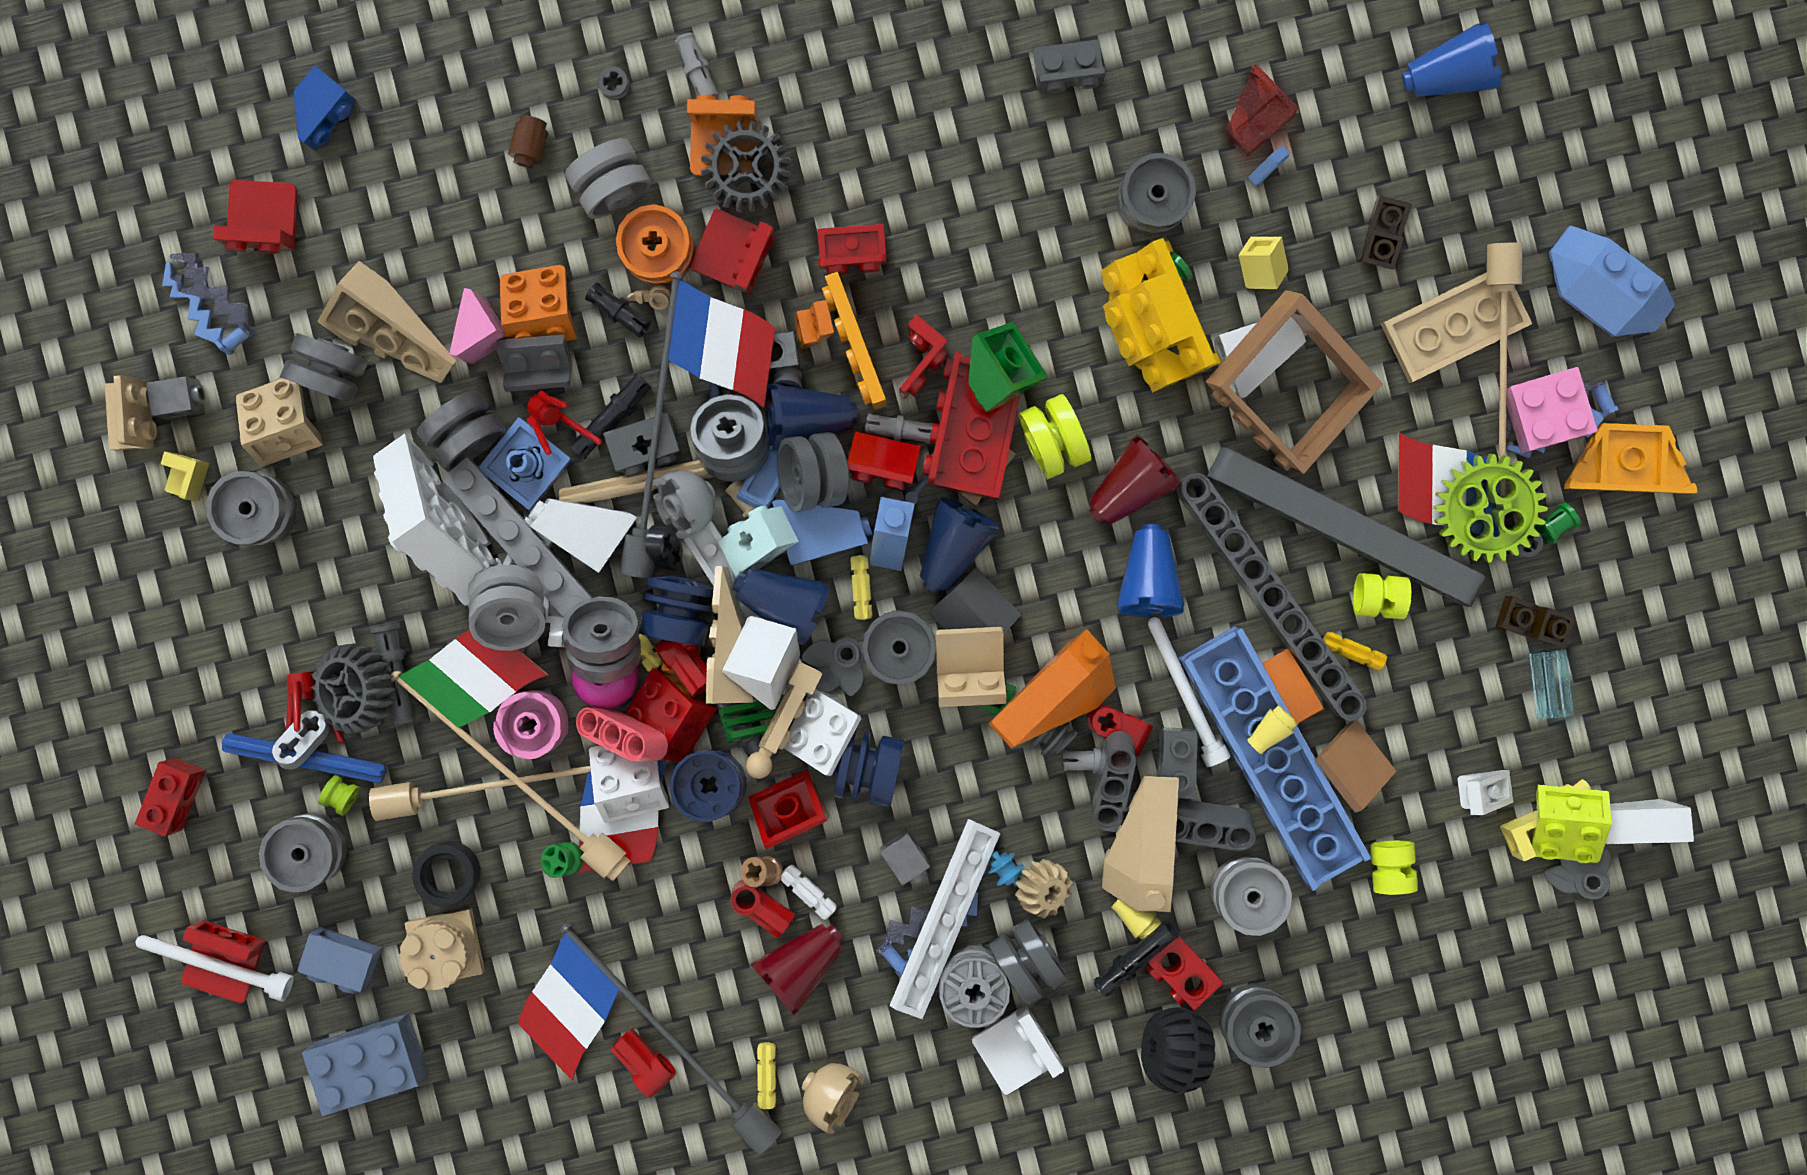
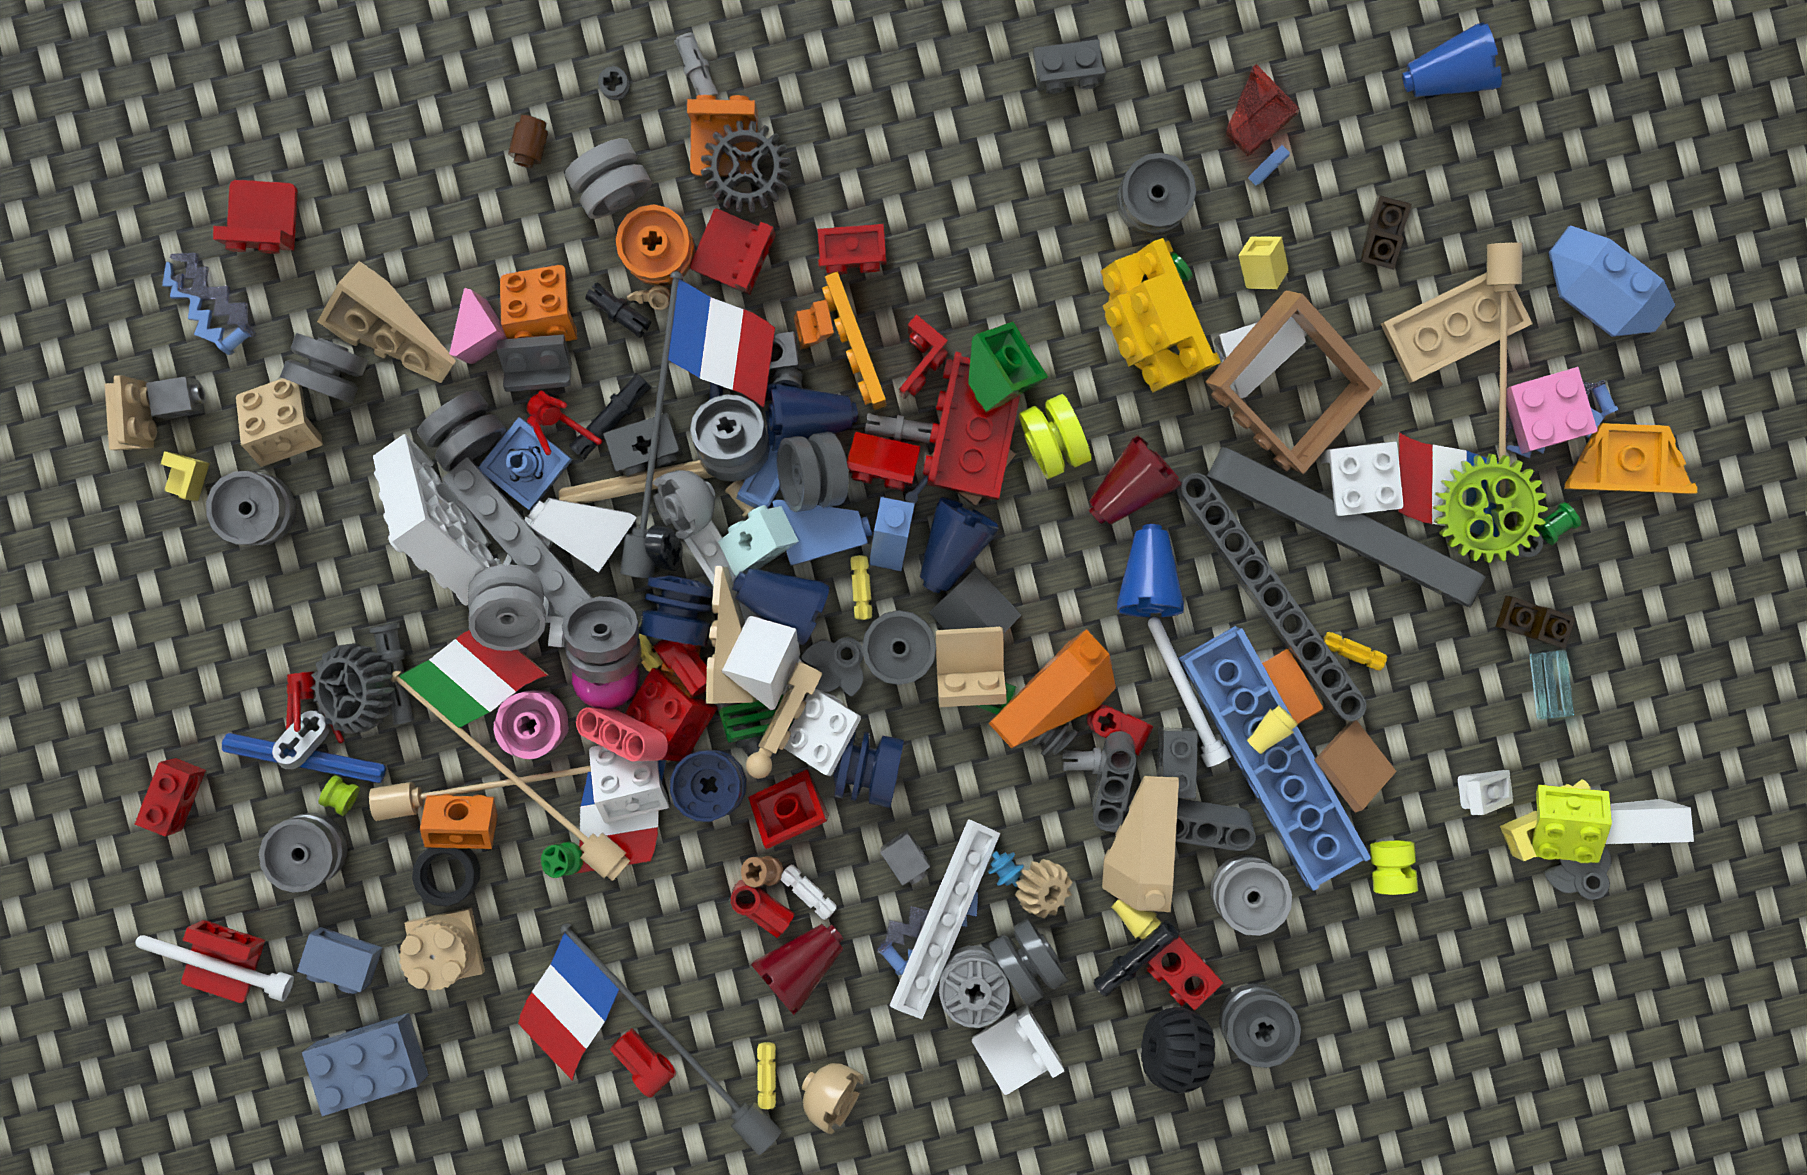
(319, 107): blue slope -> none
(443, 829): none -> orange brick
(1365, 478): none -> white bracket
(1386, 596): neon yellow wheel -> none

